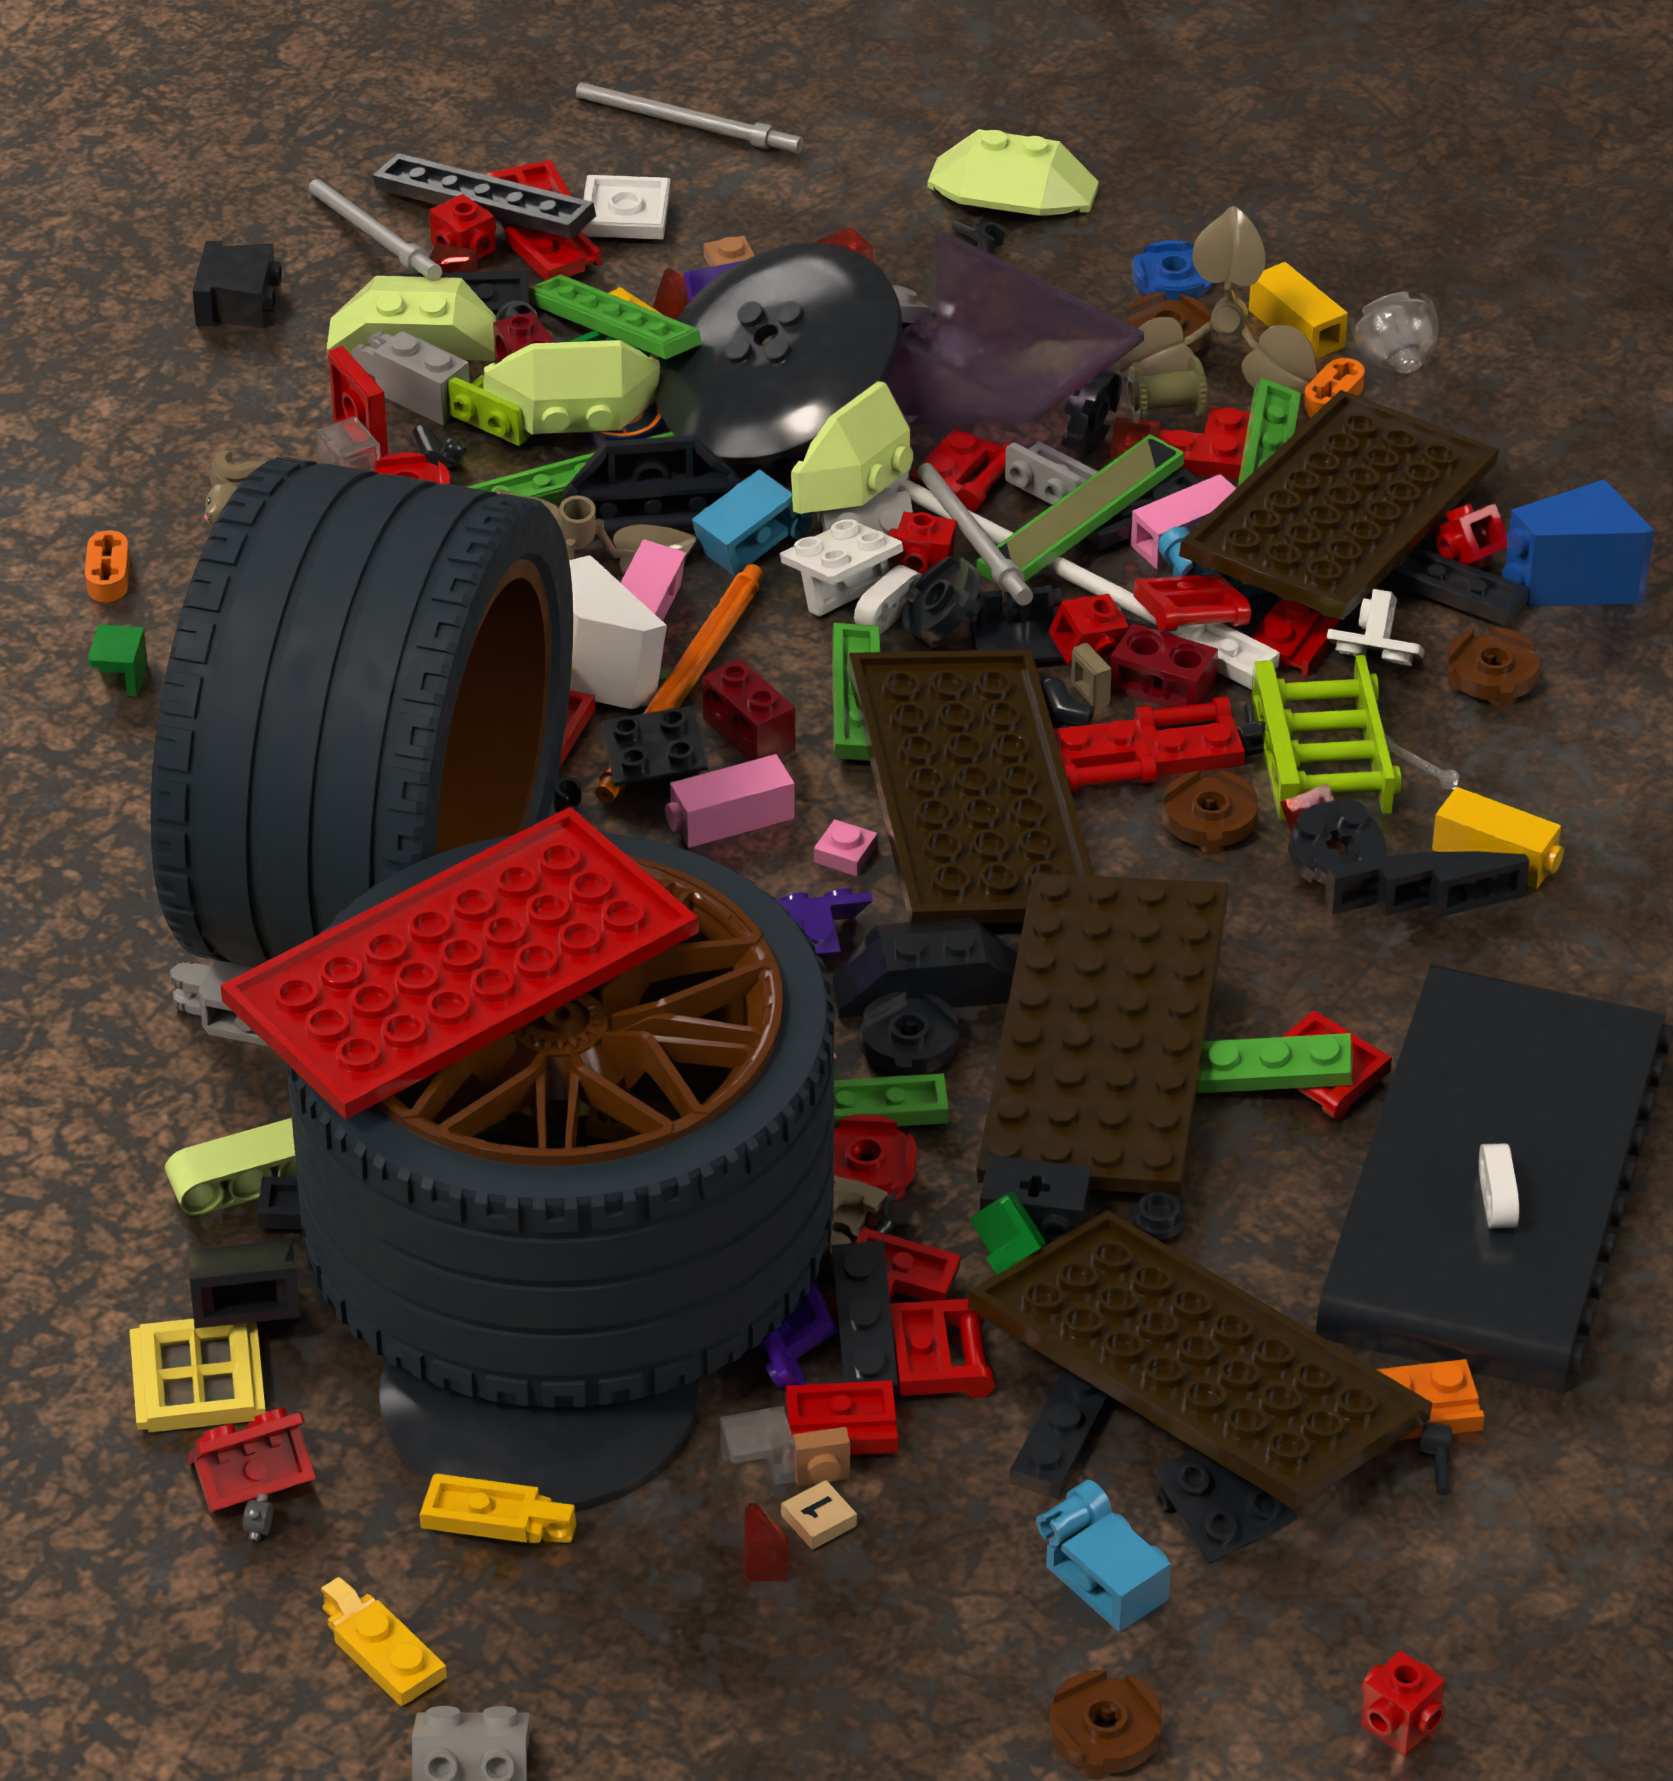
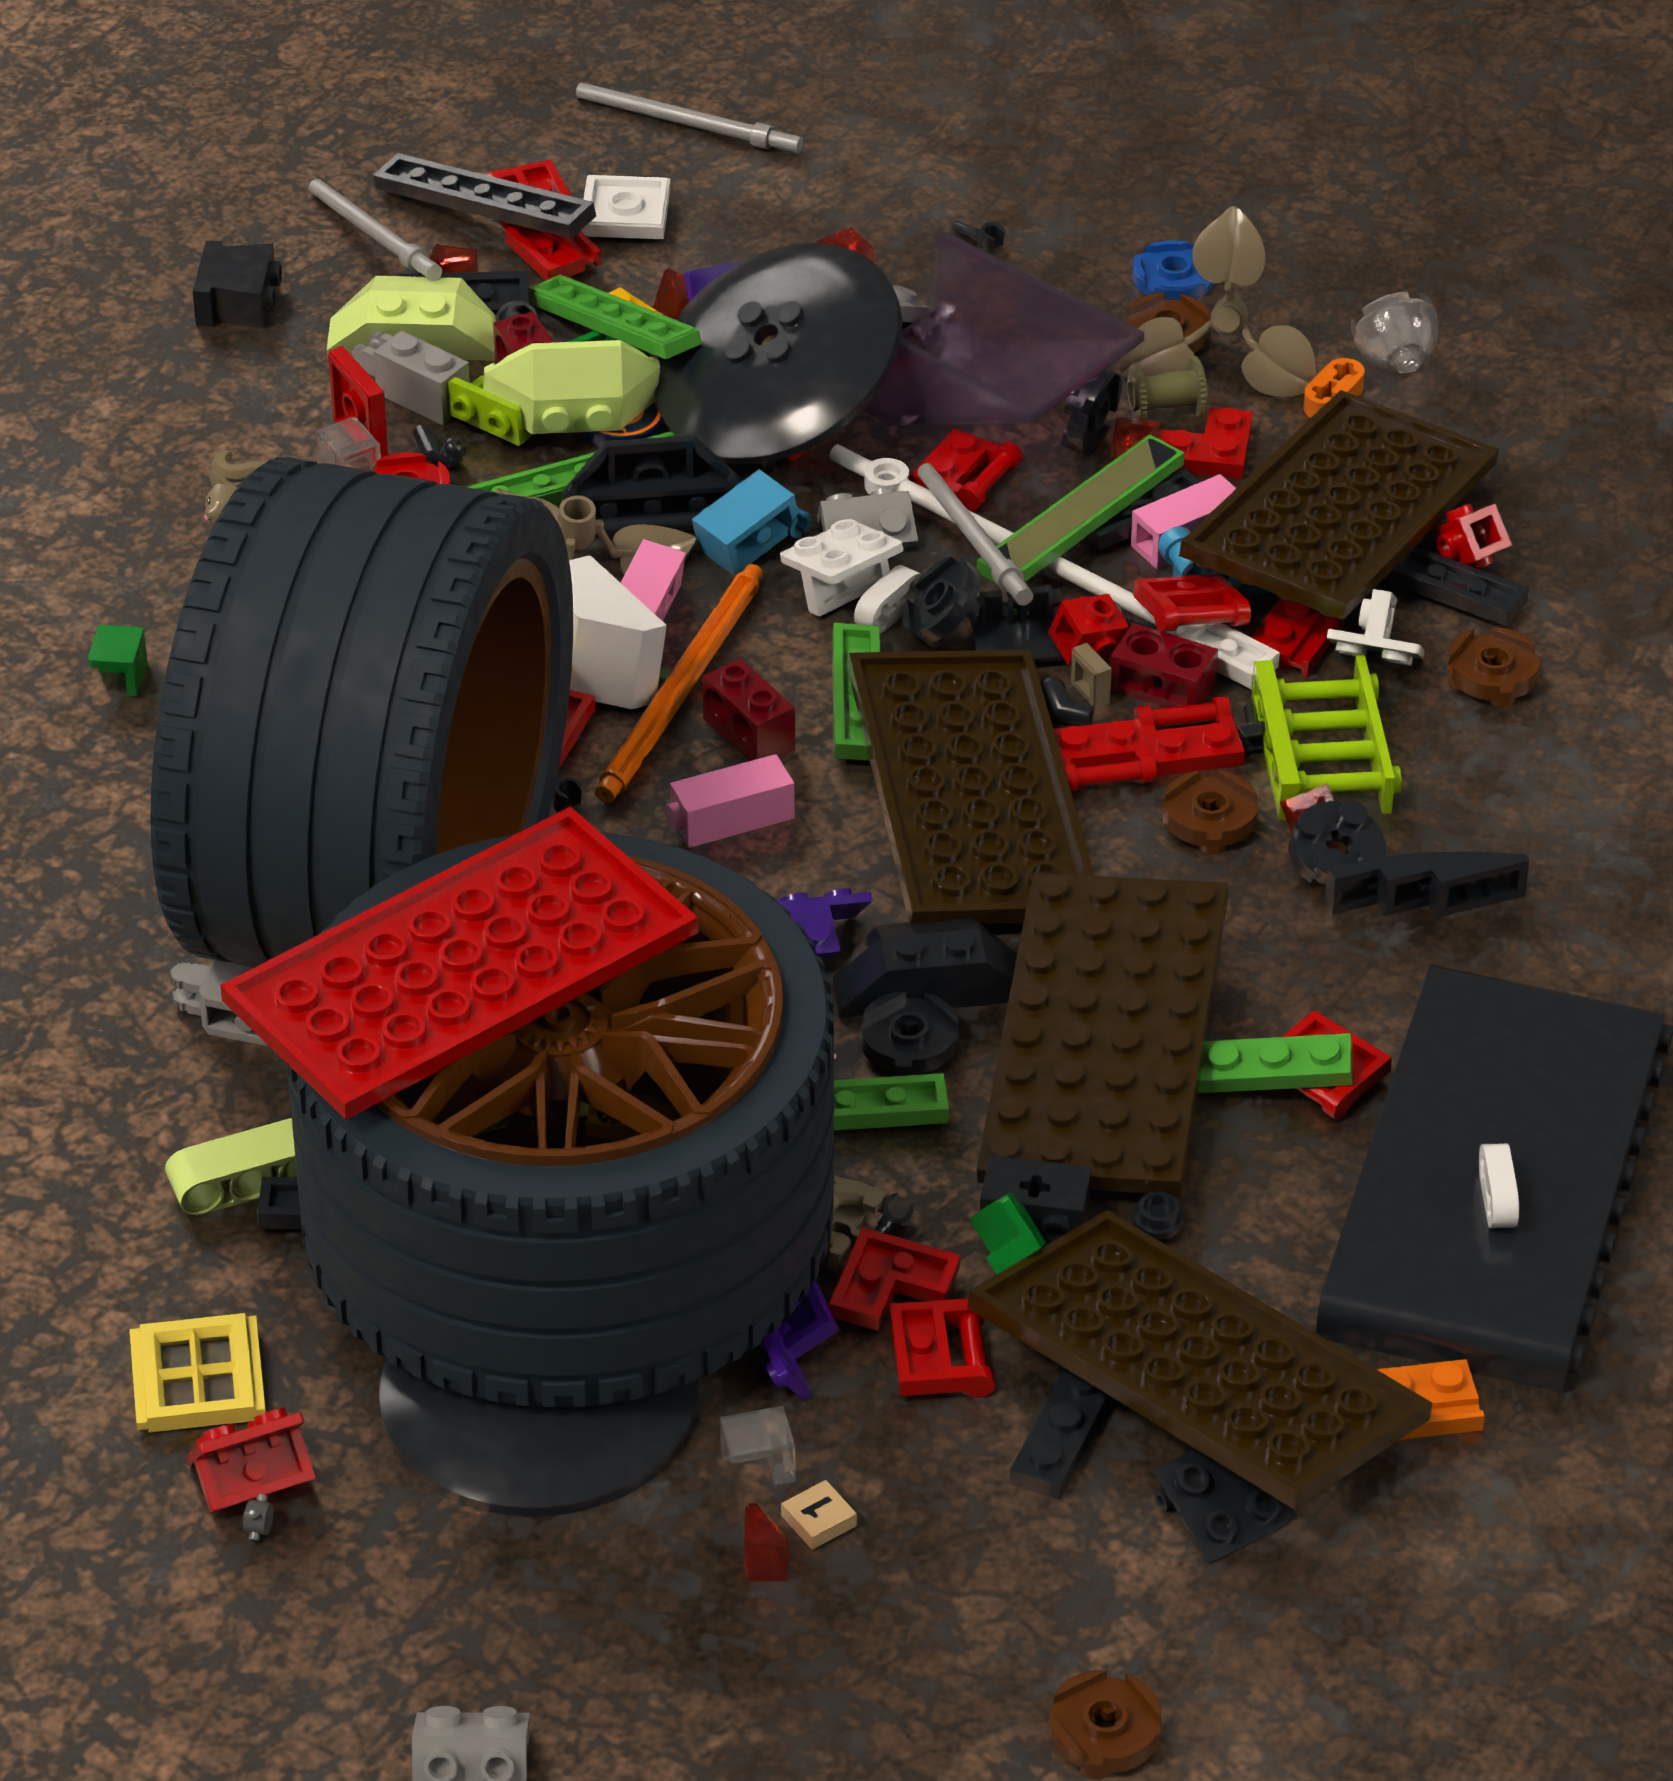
(99, 565): orange beam -> none
(243, 1283): black hips -> none
(381, 1643): yellow hinge -> none
(464, 225): red brick -> none
(495, 1511): yellow hinge -> none
(654, 746): black hinge -> none
(727, 251): medium nougat plate -> none
(822, 1456): medium nougat plate -> none
(845, 847): bright pink plate -> none
(854, 454): yellowish green wedge -> none
(861, 1407): red plate -> none
(864, 1312): black plate -> none
(891, 1153): red plate -> none
(924, 540): red brick -> none
(1014, 175): yellowish green wedge -> none
(1044, 471): light grey bracket -> none
(1104, 1557): dark azure hinge -> none
(1269, 425): bright green plate -> none
(1289, 299): yellow brick -> none
(1402, 1702): red brick -> none
(1437, 1441): black hand -> none
(1448, 779): clear hinge -> none
(1485, 825): yellow brick -> none
(1579, 549): blue slope -> none

